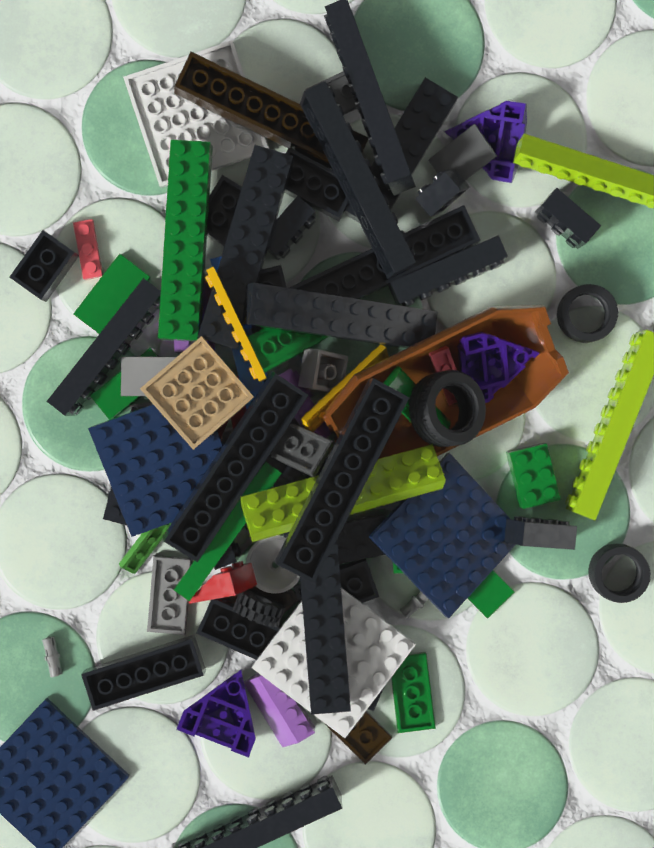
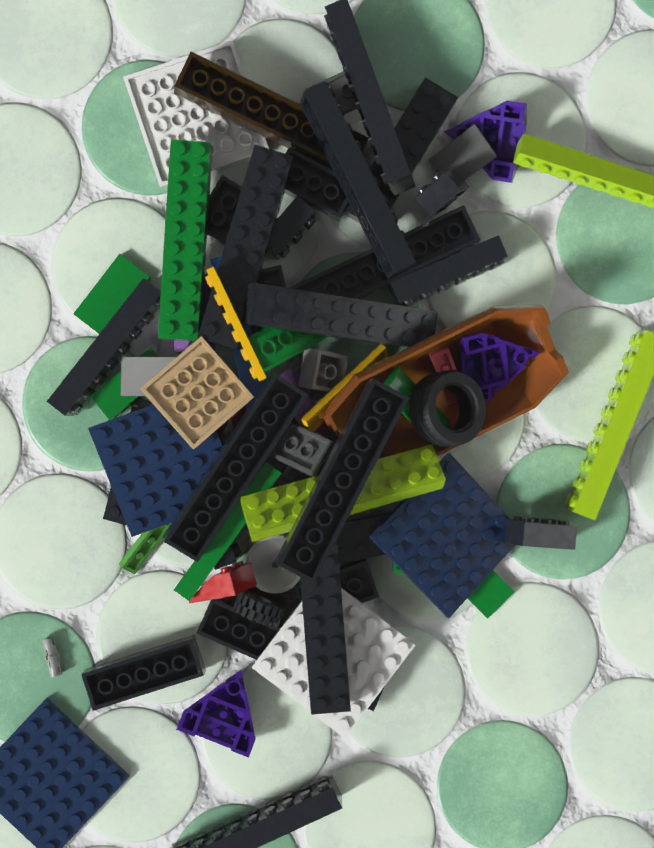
(44, 266): black brick -> none
(88, 249): coral plate -> none
(166, 607): light grey tile -> none
(282, 713): medium lavender slope -> none
(366, 737): dark brown tile -> none
(413, 694): green tile -> none
(414, 604): light grey pin -> none
(533, 475): green brick -> none
(567, 219): black brick -> none
(609, 305): black tyre -> none
(640, 582): black tyre -> none

